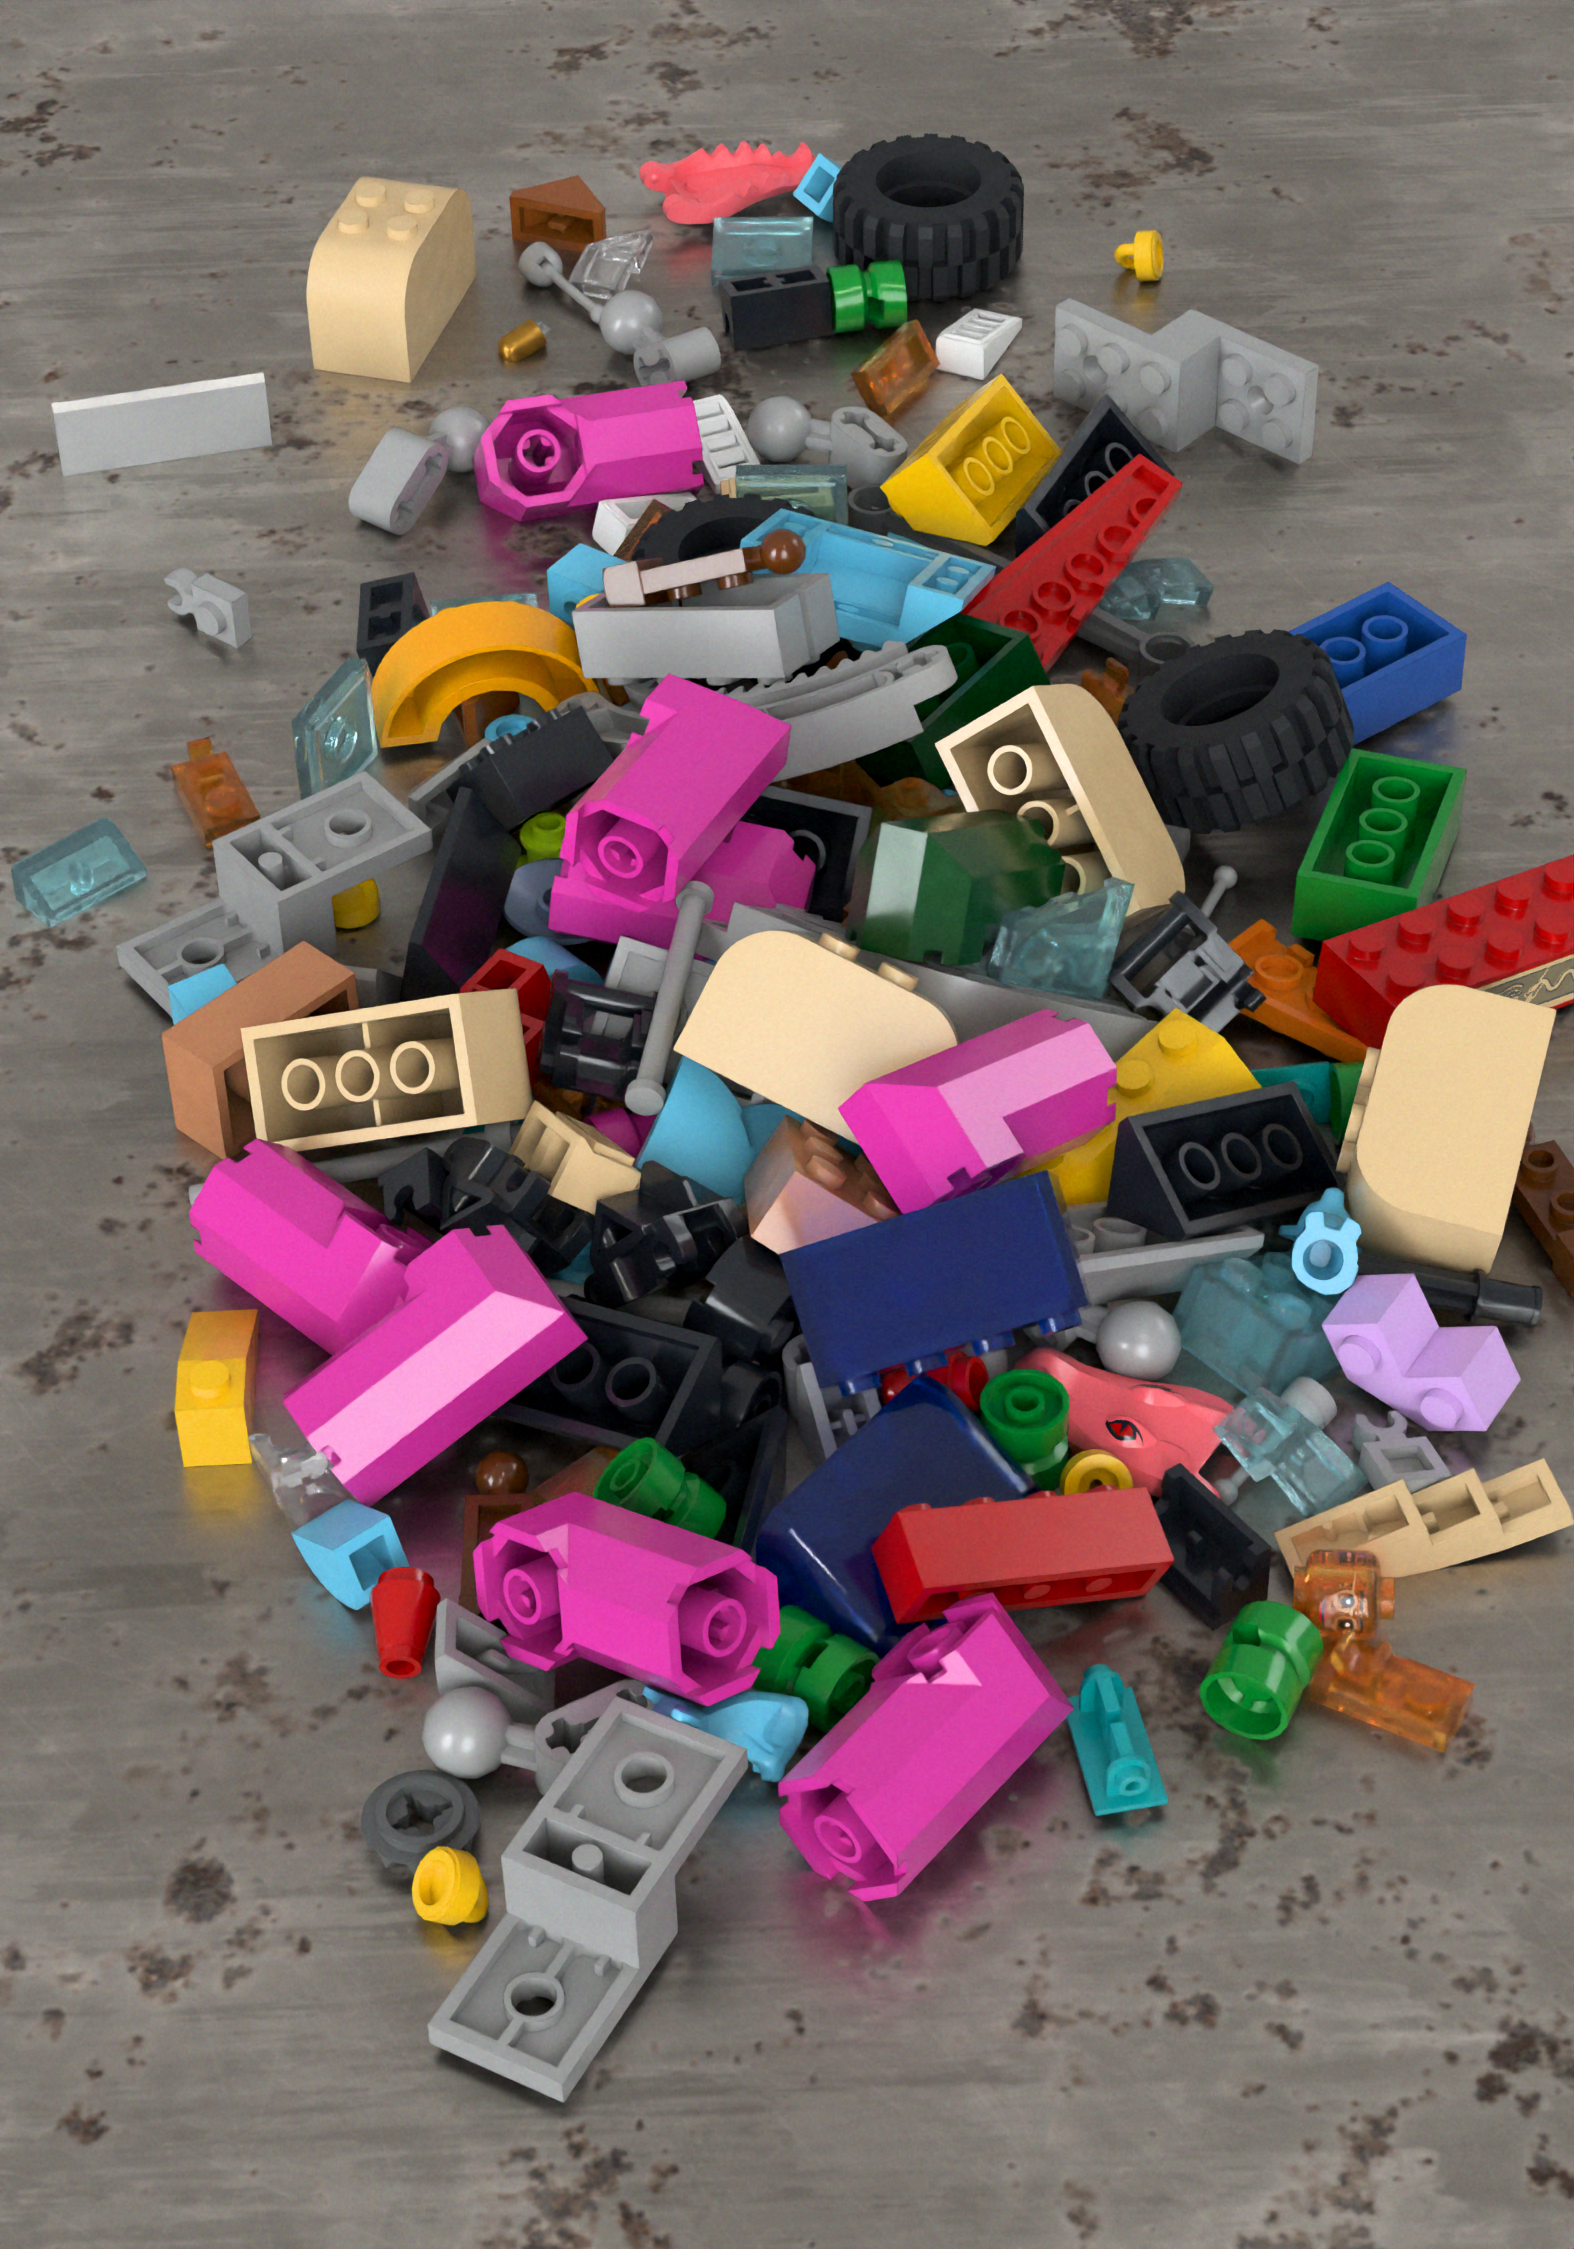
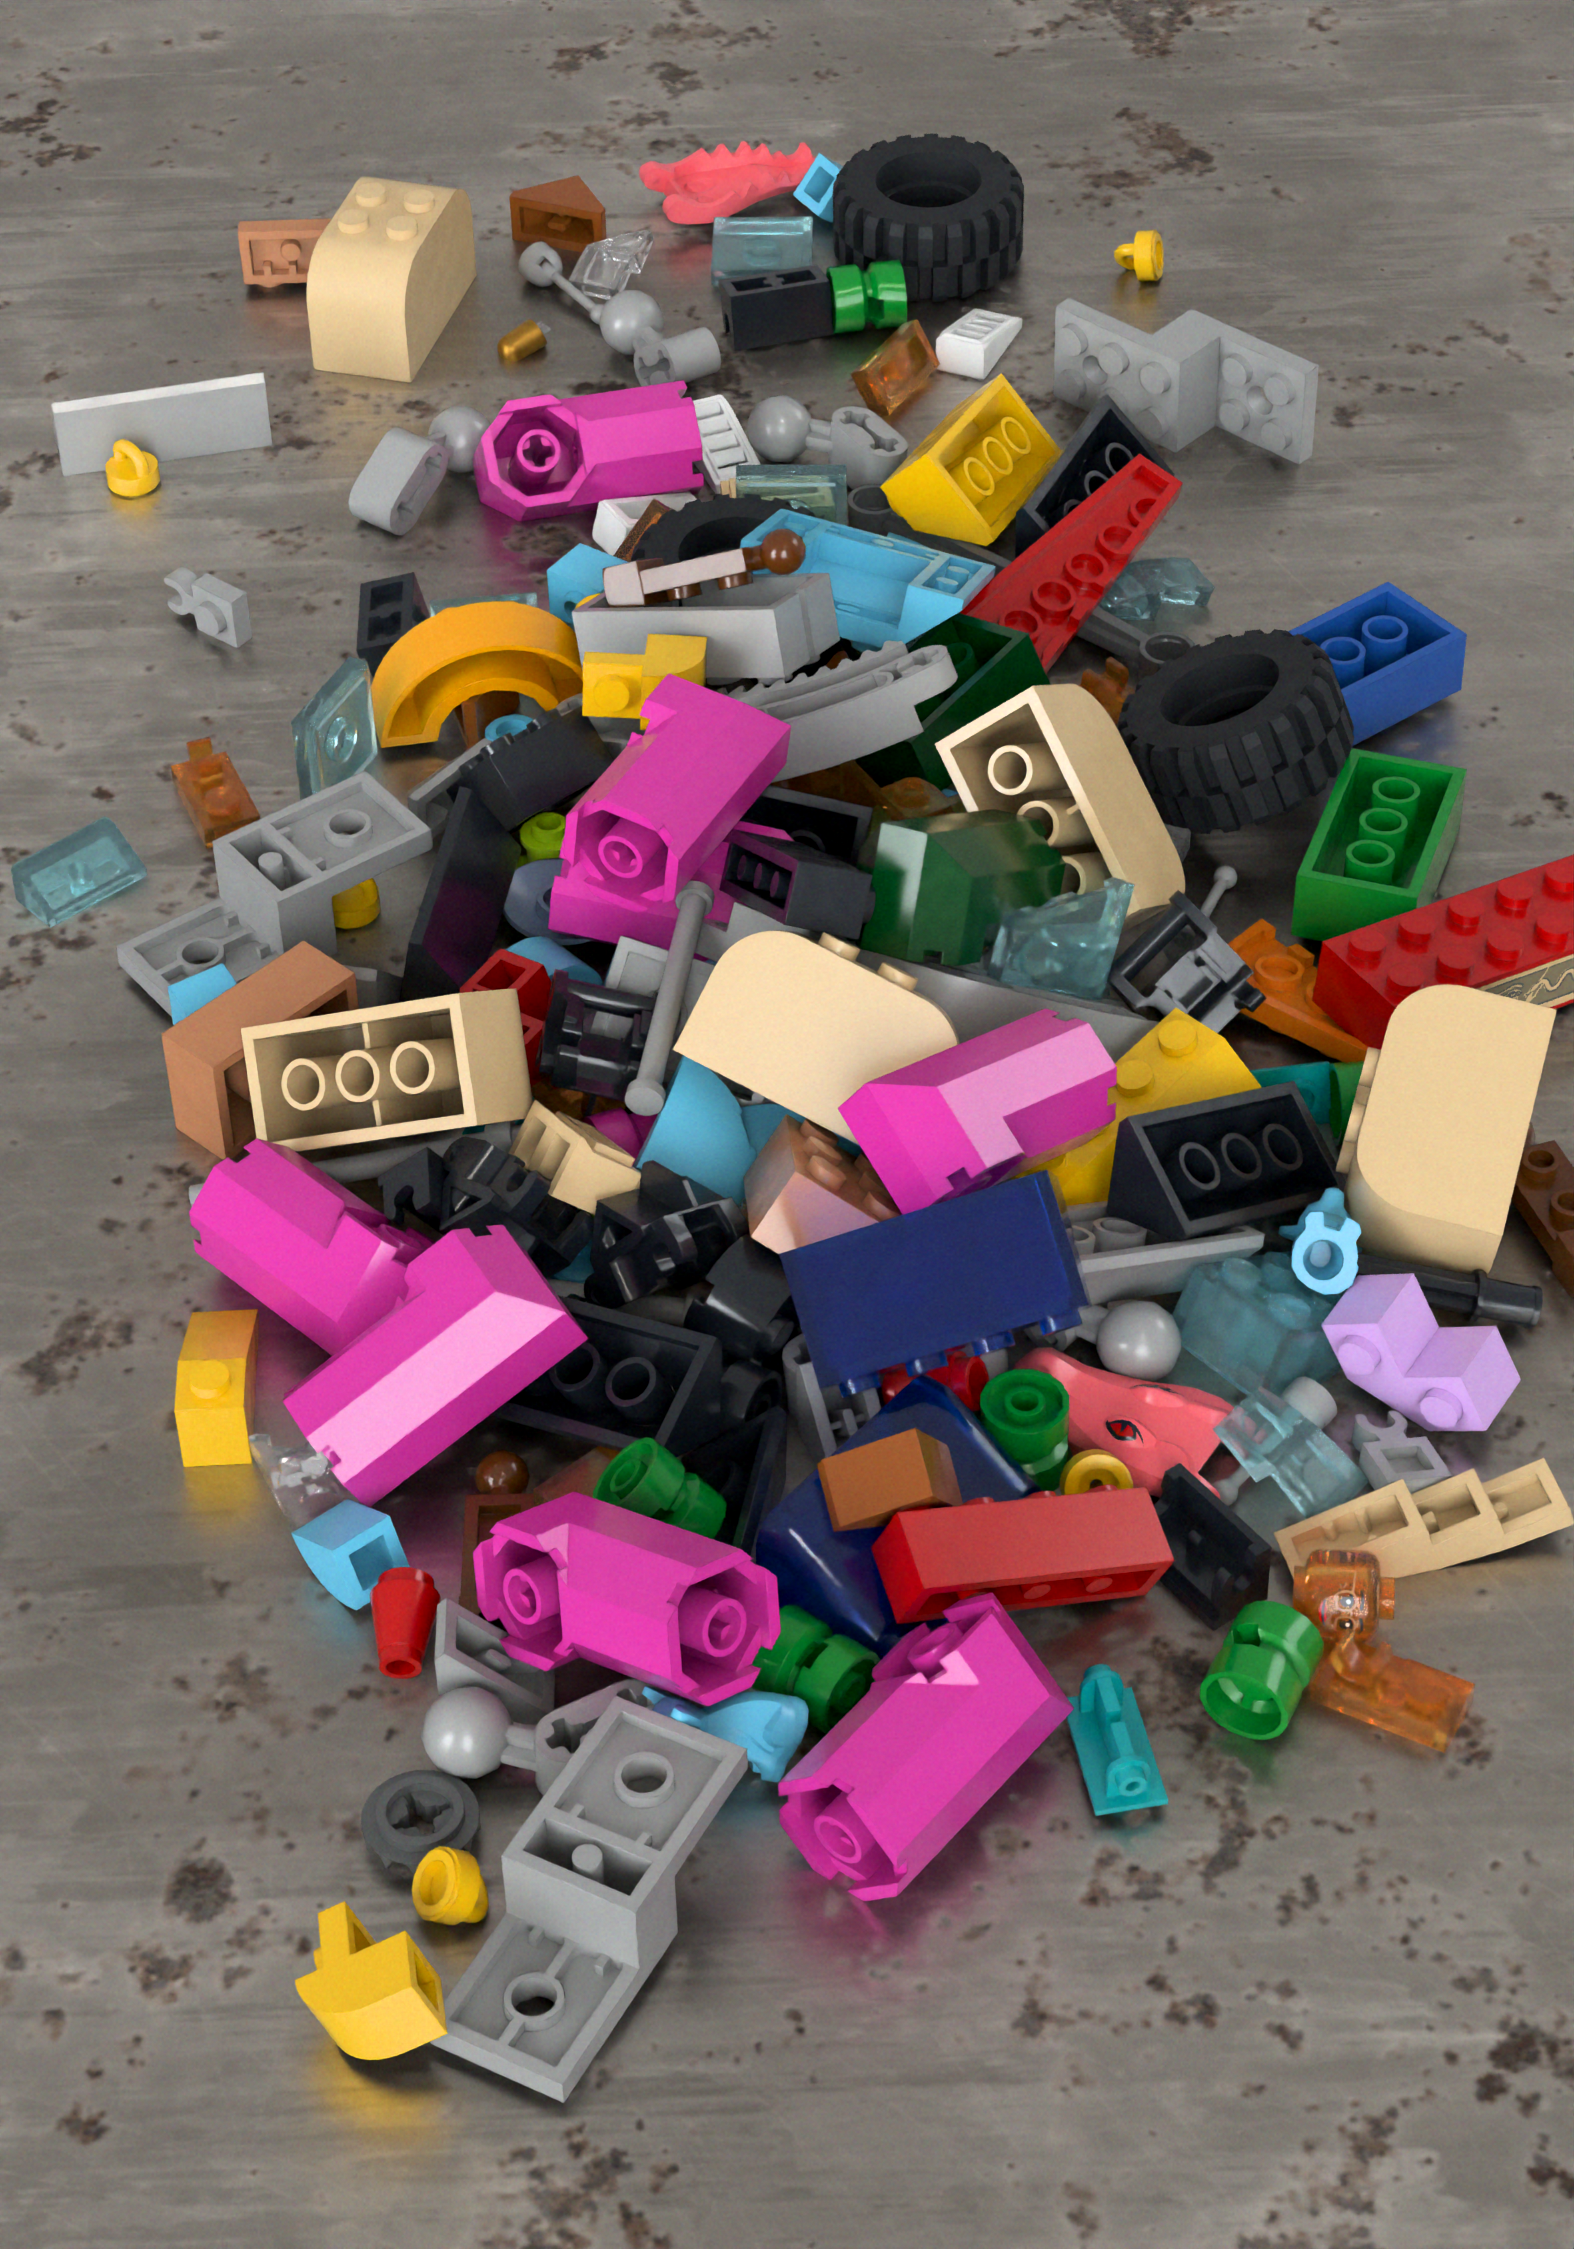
(131, 470): none -> yellow tile
(278, 250): none -> nougat bracket
(369, 1993): none -> yellow brick
(621, 682): none -> yellow brick
(797, 884): none -> black brick
(887, 1477): none -> dark orange slope

